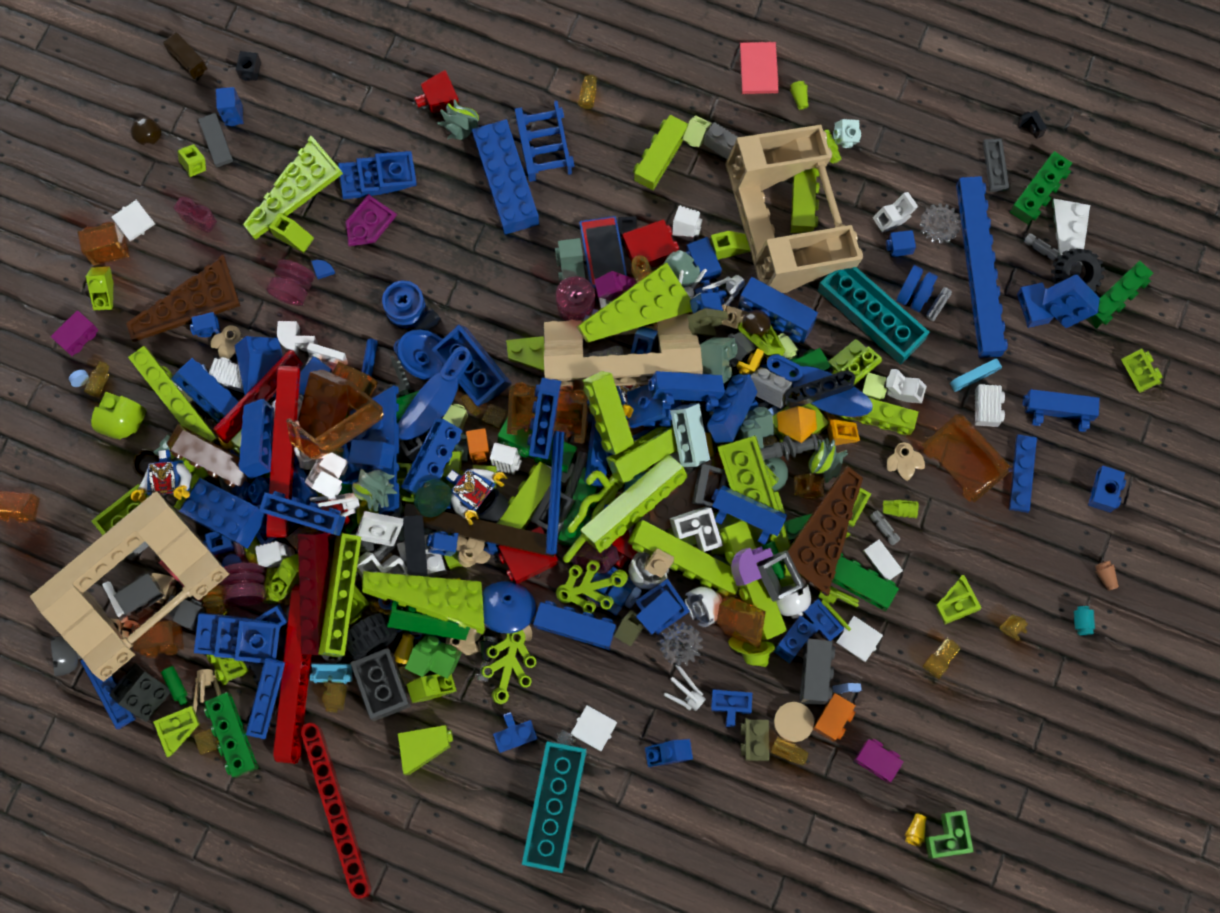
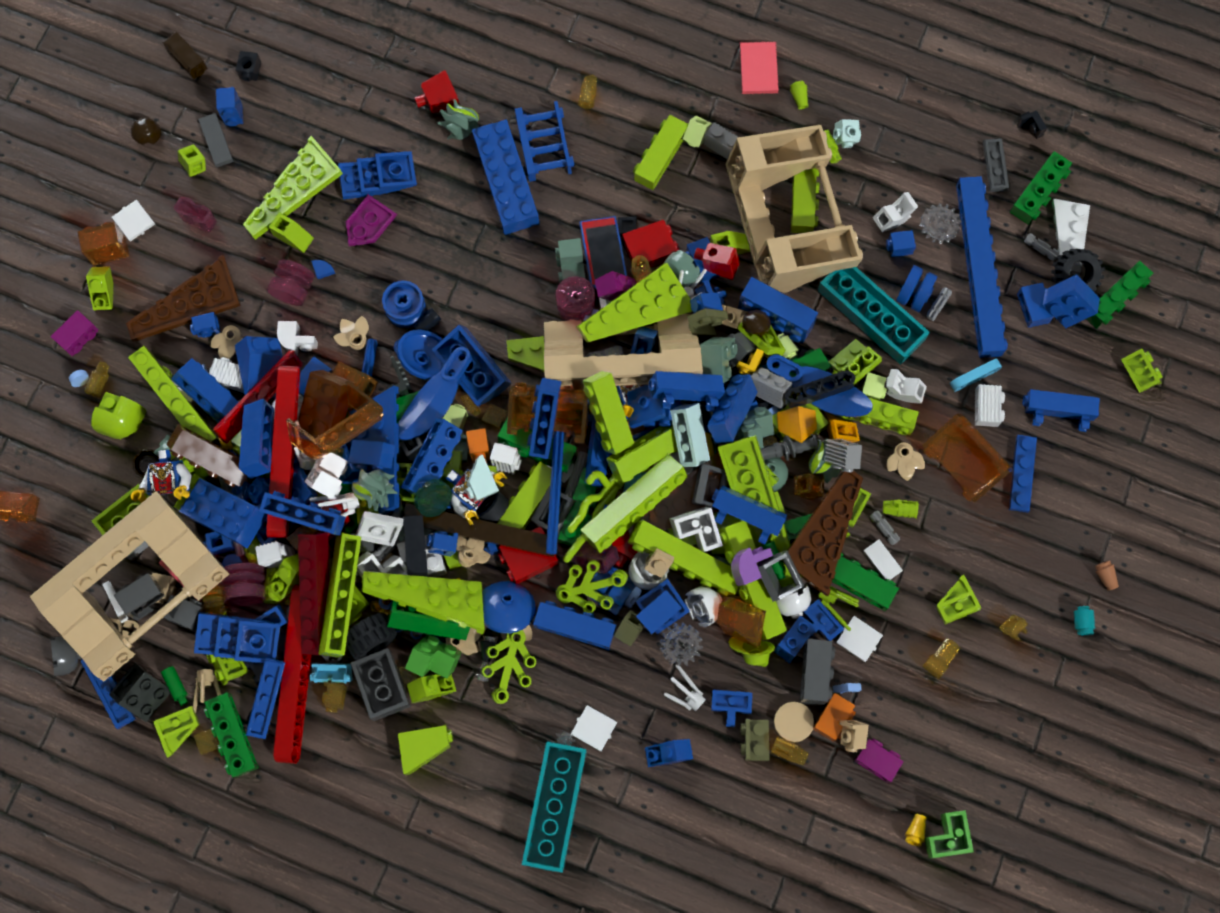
(161, 638): clear orange brick -> none
(327, 356): white bracket -> none
(343, 817): red beam -> none
(351, 331): none -> tan plate
(404, 648): yellow cone -> none
(480, 481): none -> light aqua slope
(515, 734): blue plate -> none
(687, 223): white brick -> none
(719, 259): none -> red torso
(733, 286): white plant -> none
(843, 454): none -> light grey brick
(853, 735): none -> tan brick
(1099, 496): blue brick -> none

